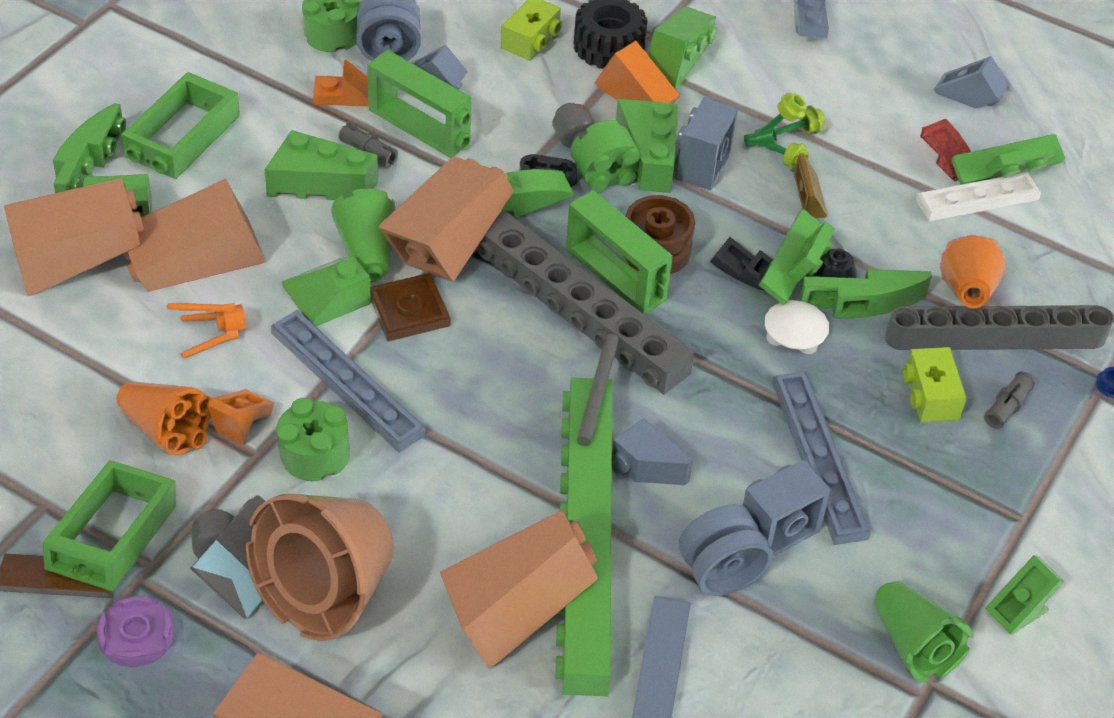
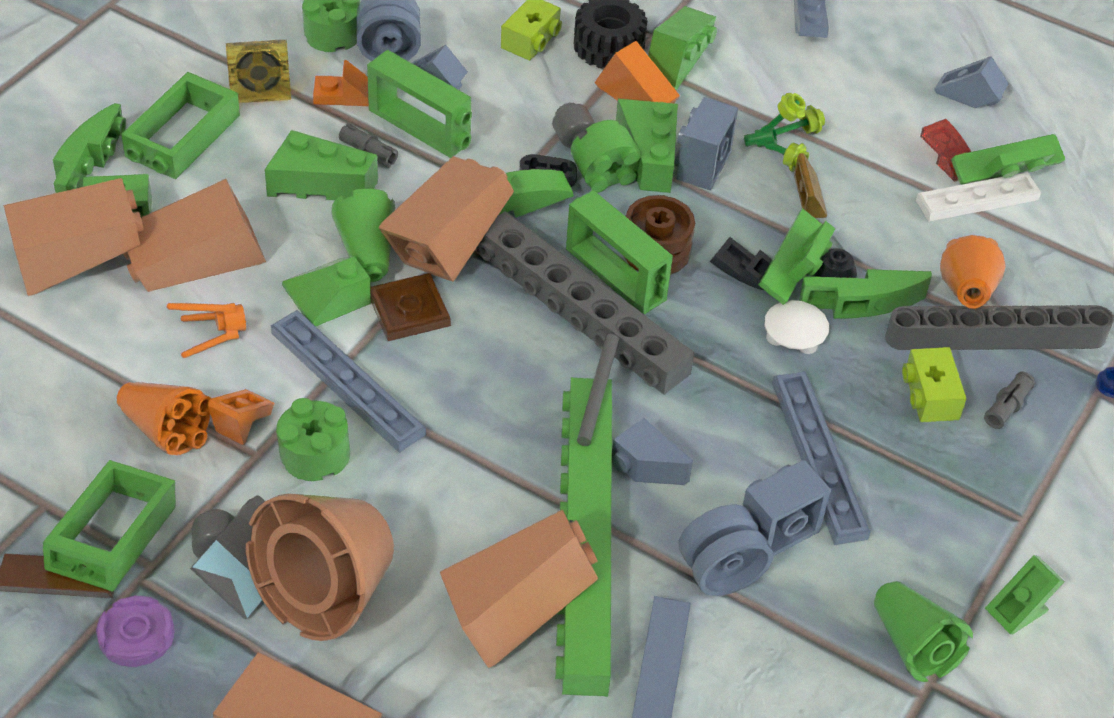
(258, 69): none -> clear yellow piece

